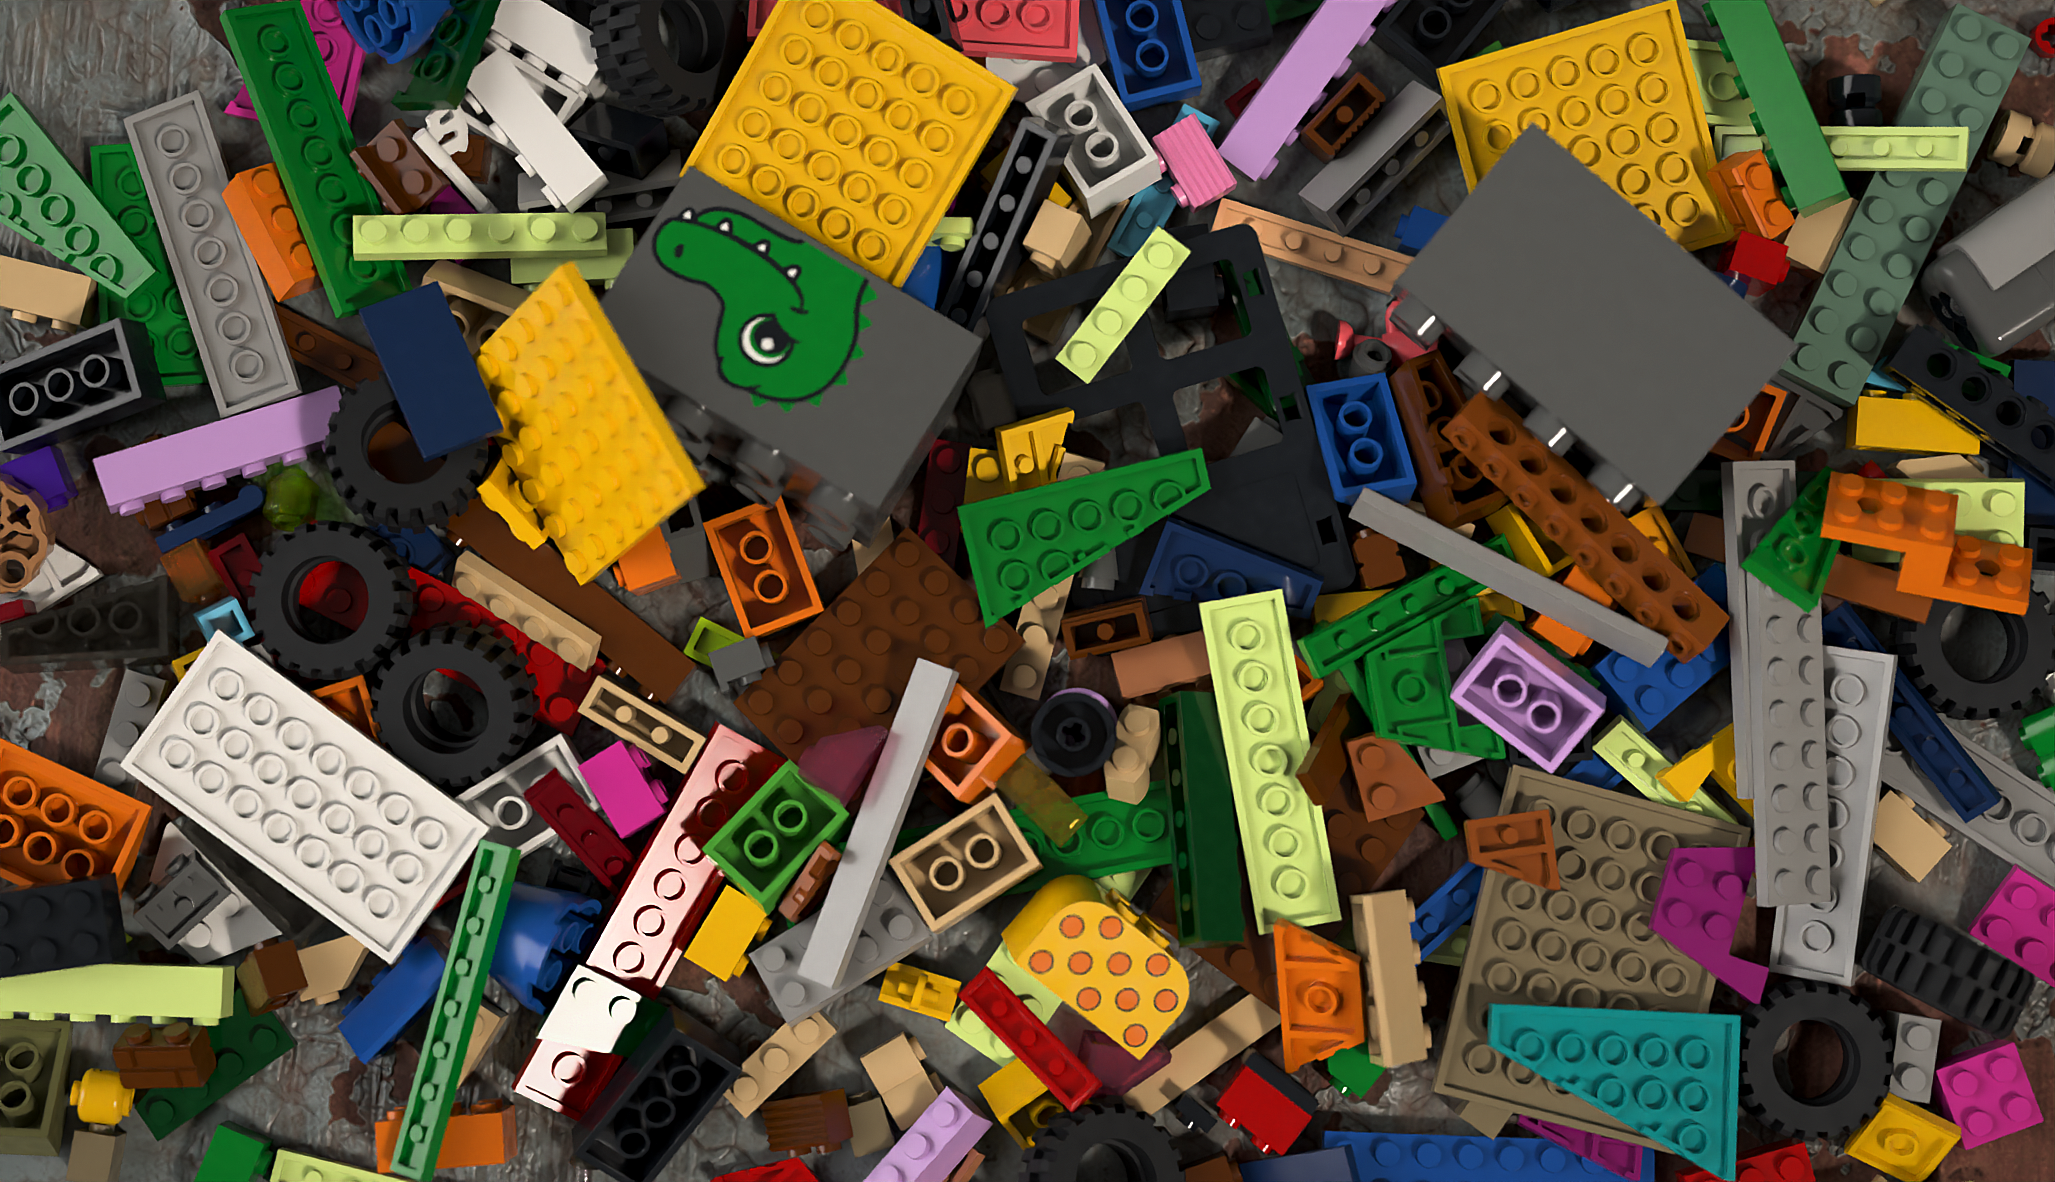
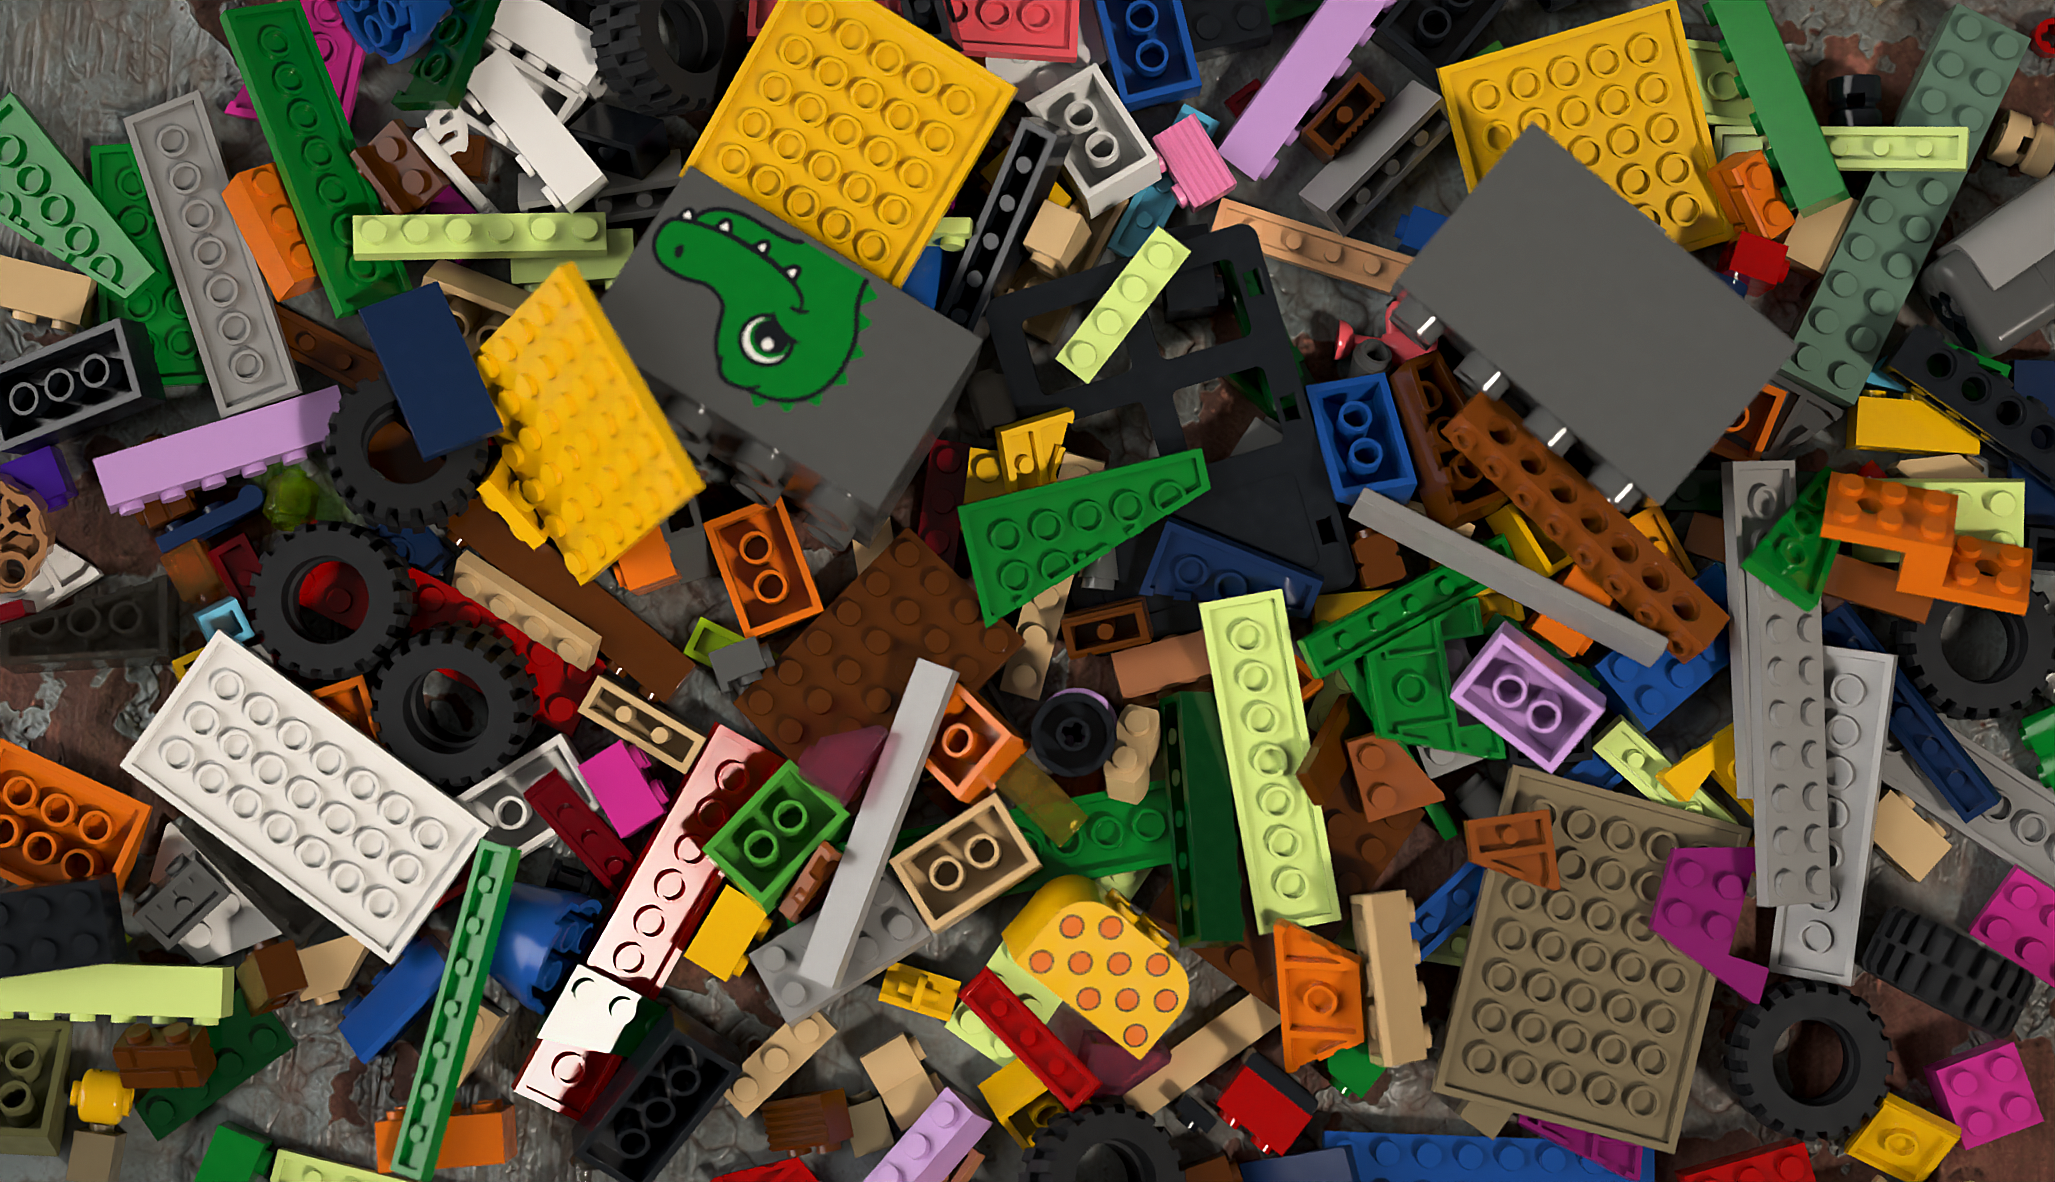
(135, 708): light grey plate -> none
(1646, 1068): teal wing -> none
(1913, 1054): light grey brick -> none

